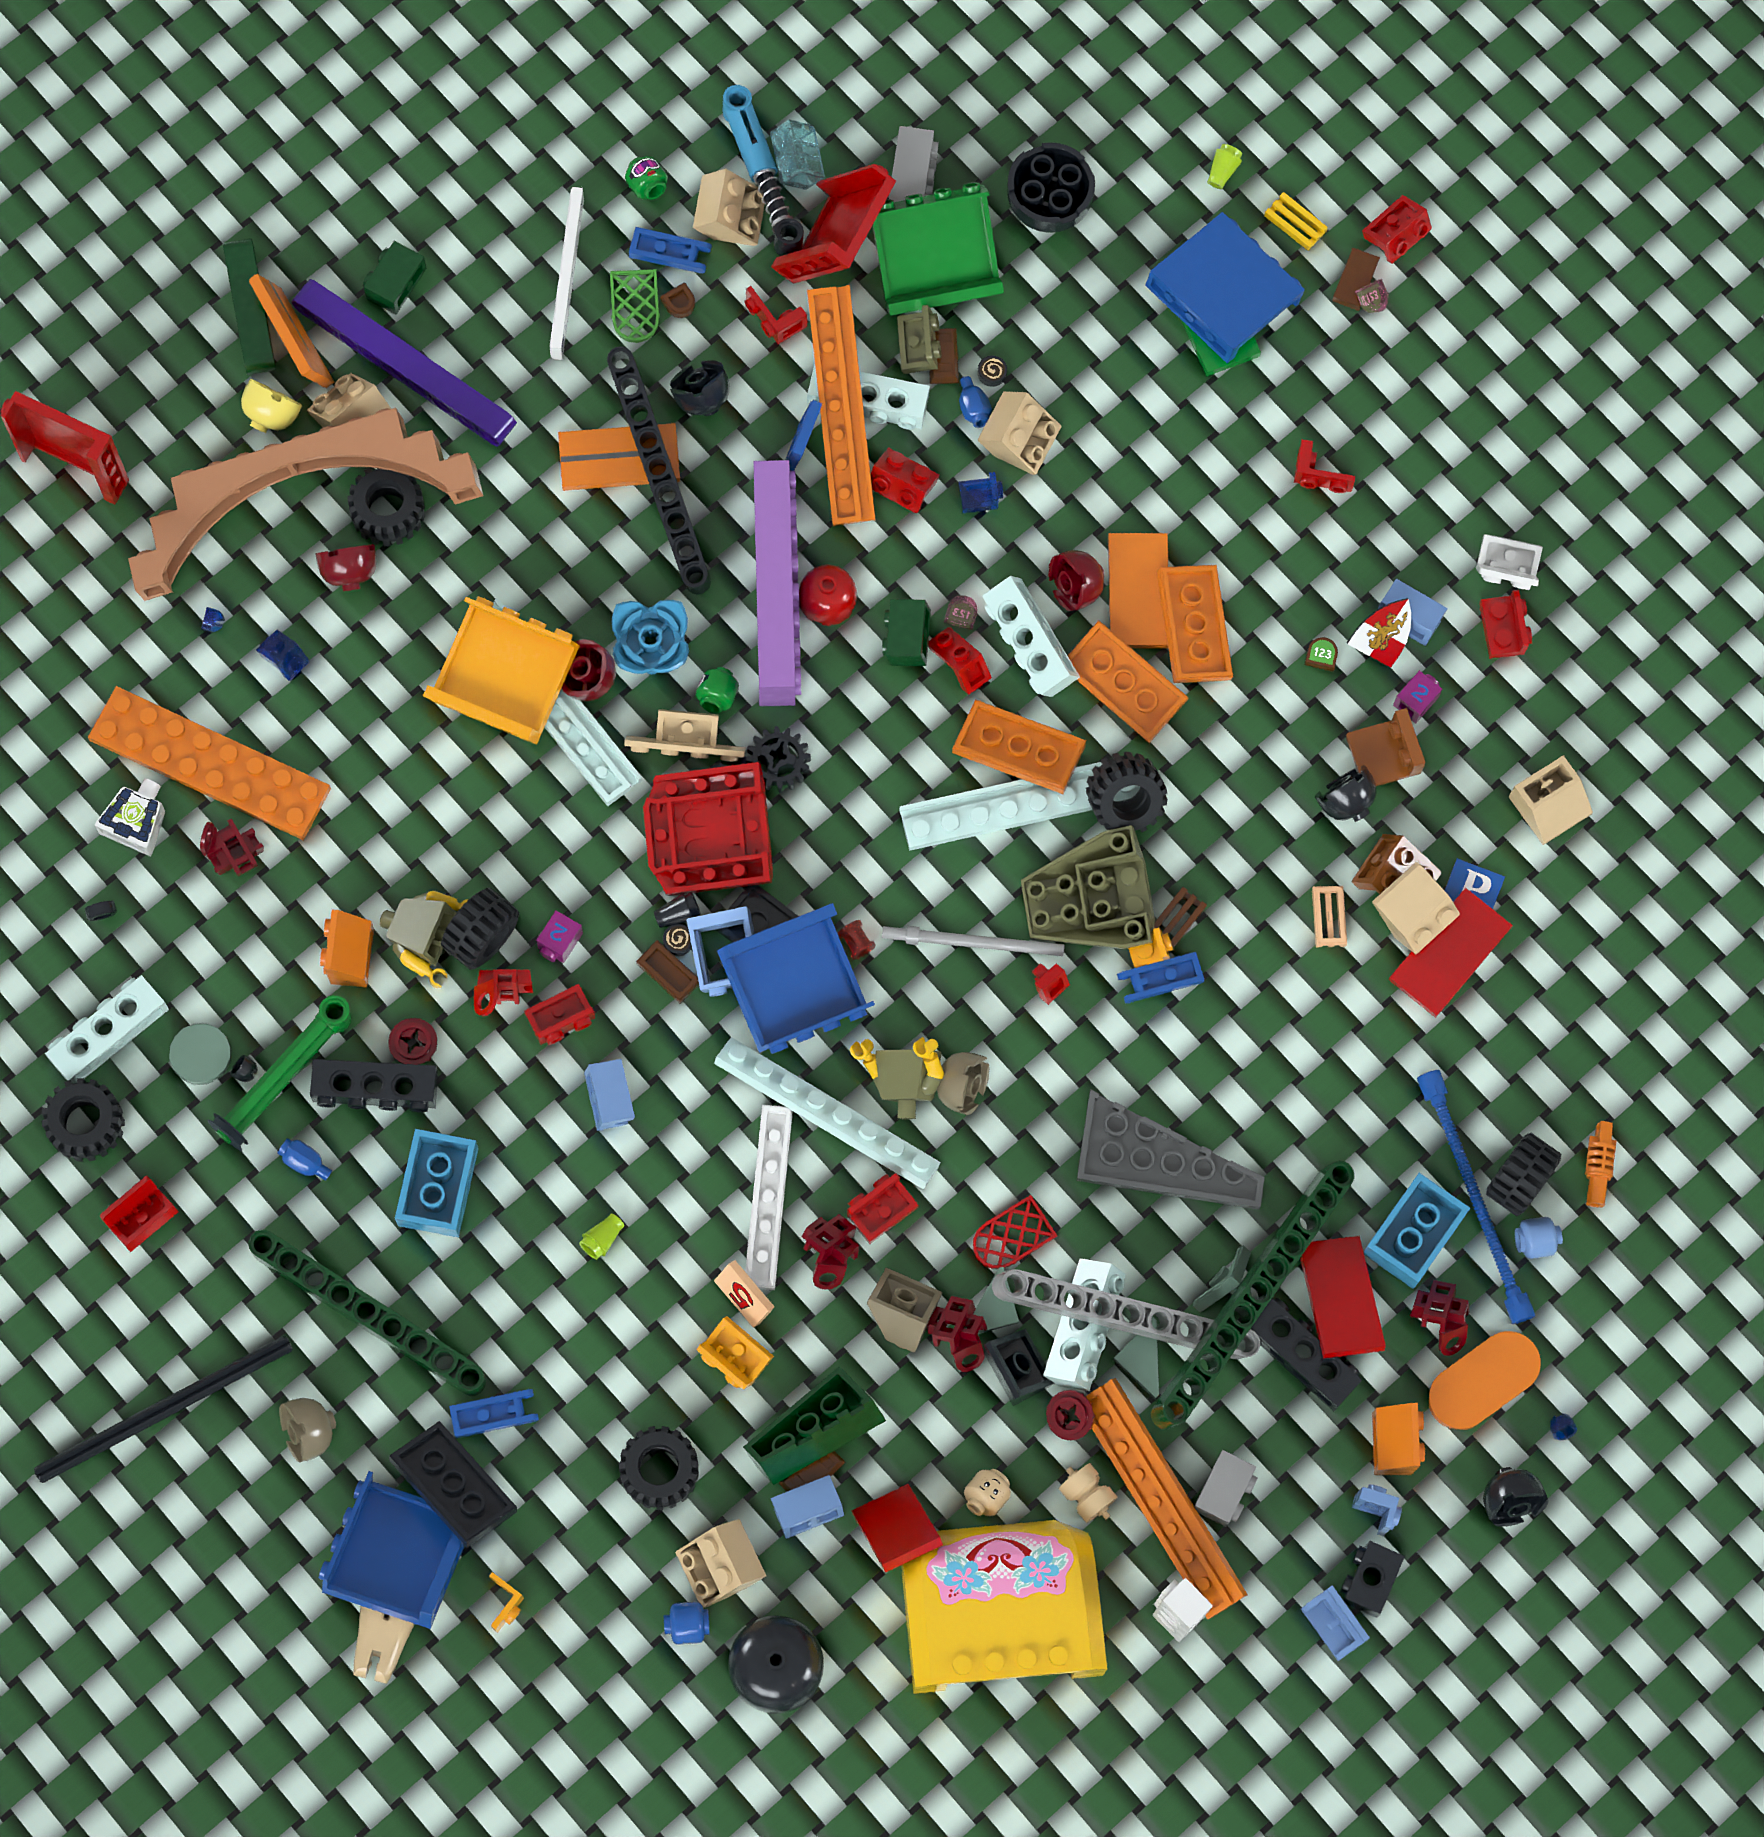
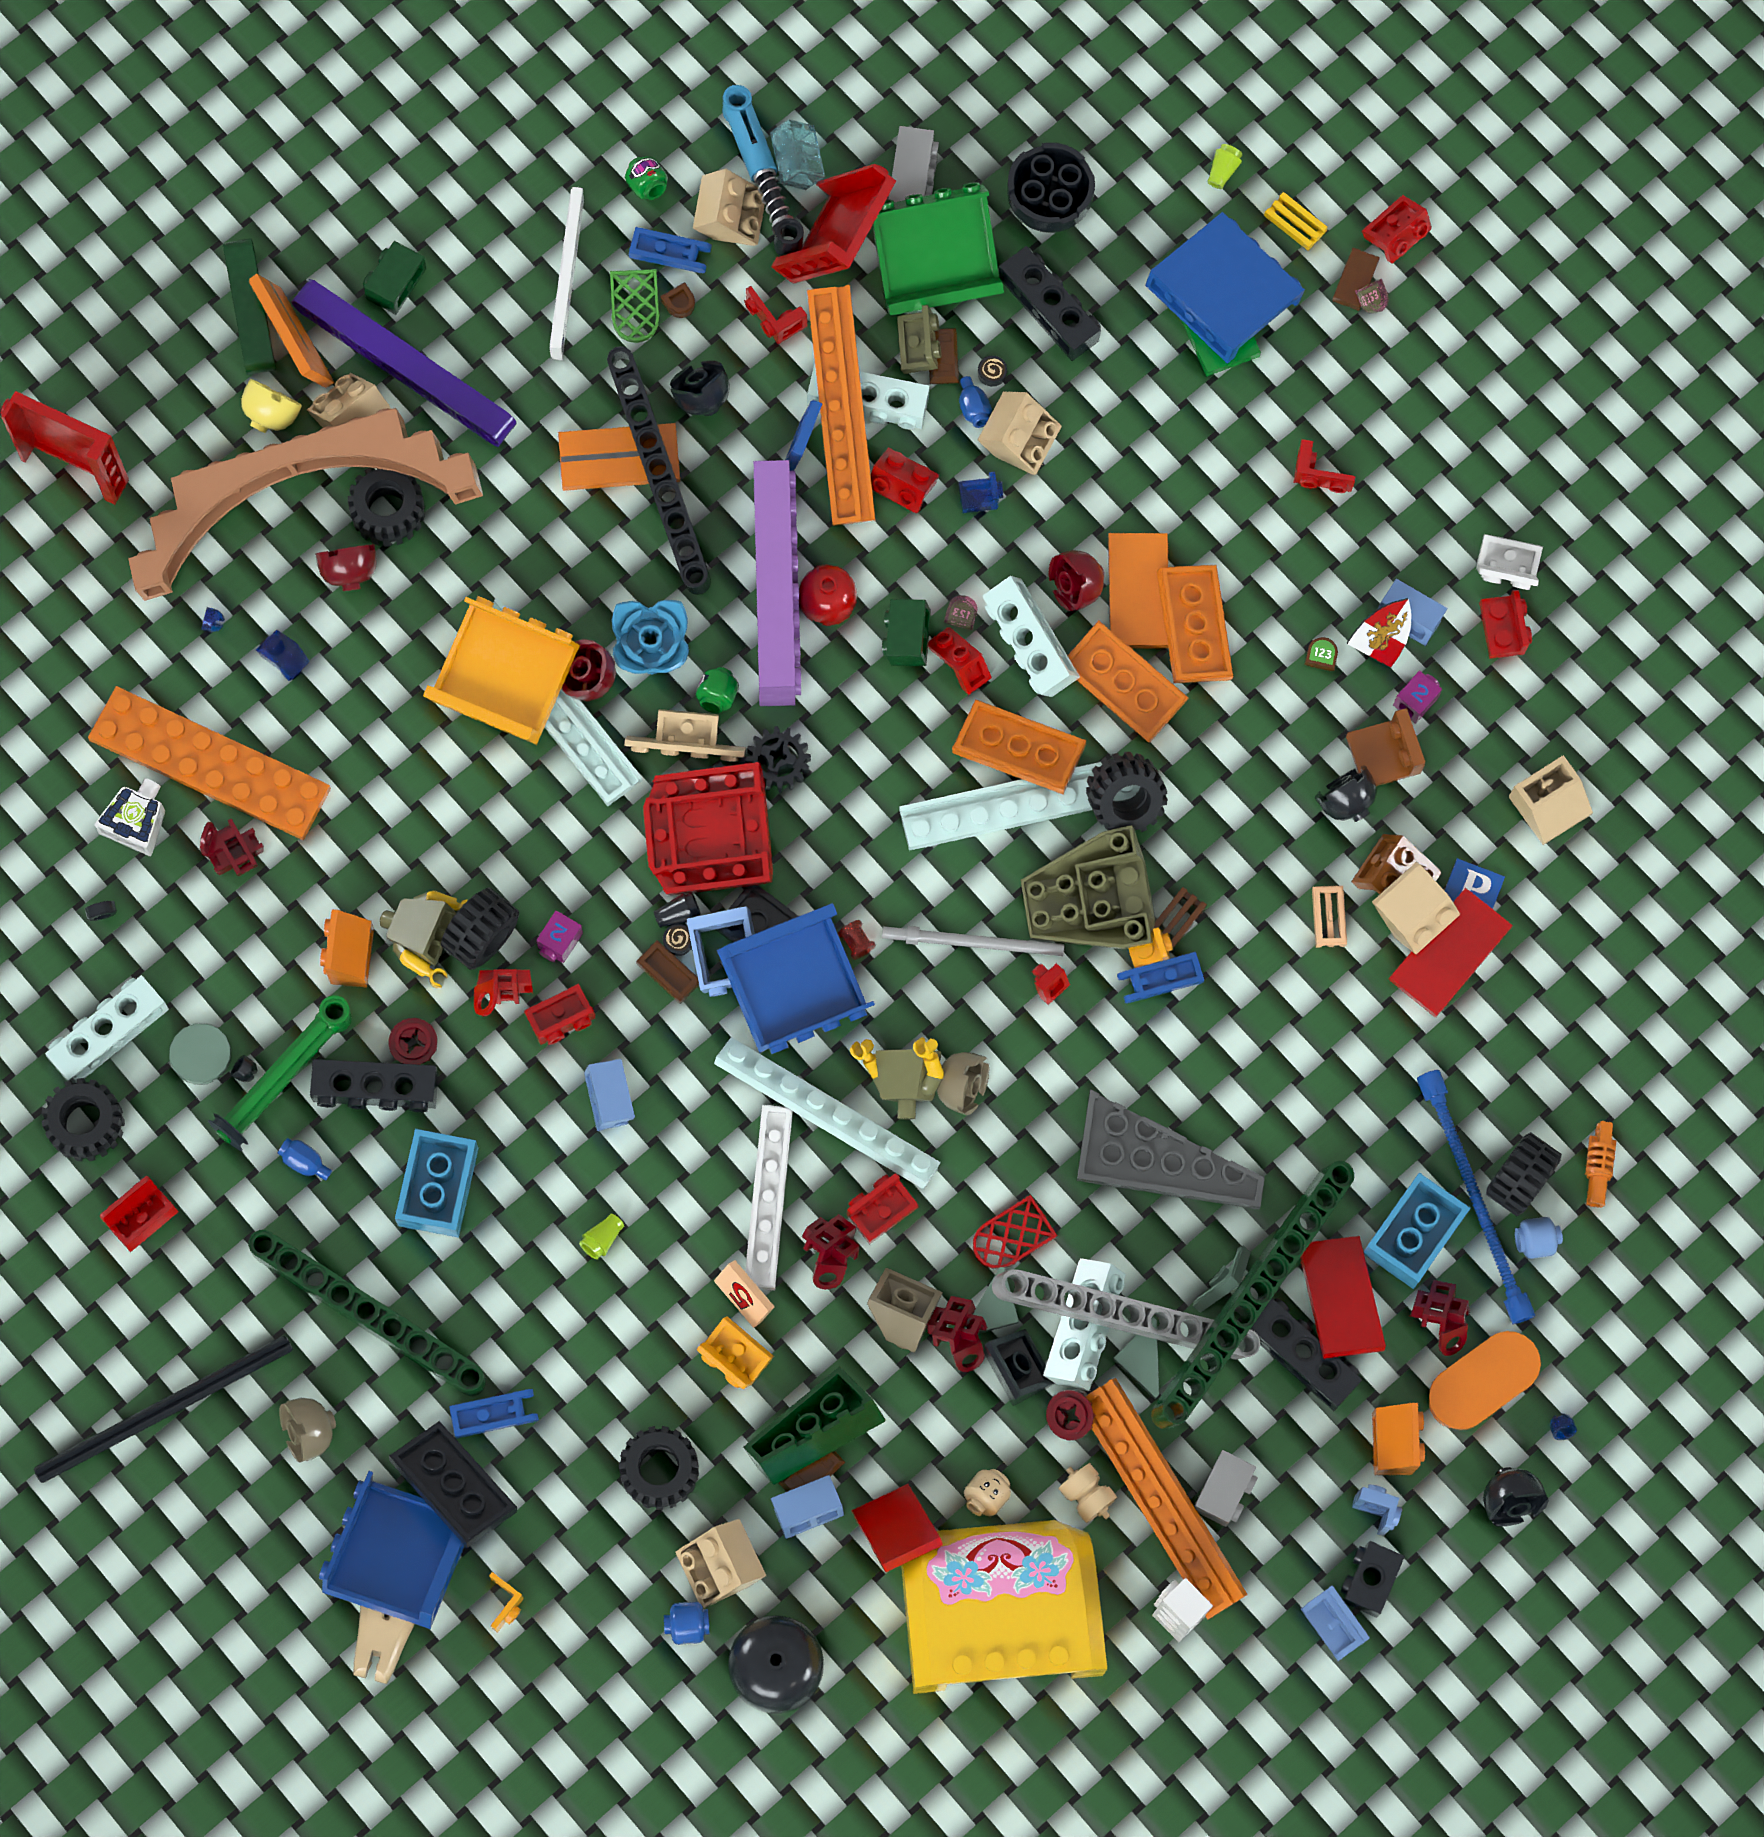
(1070, 339): none -> black brick

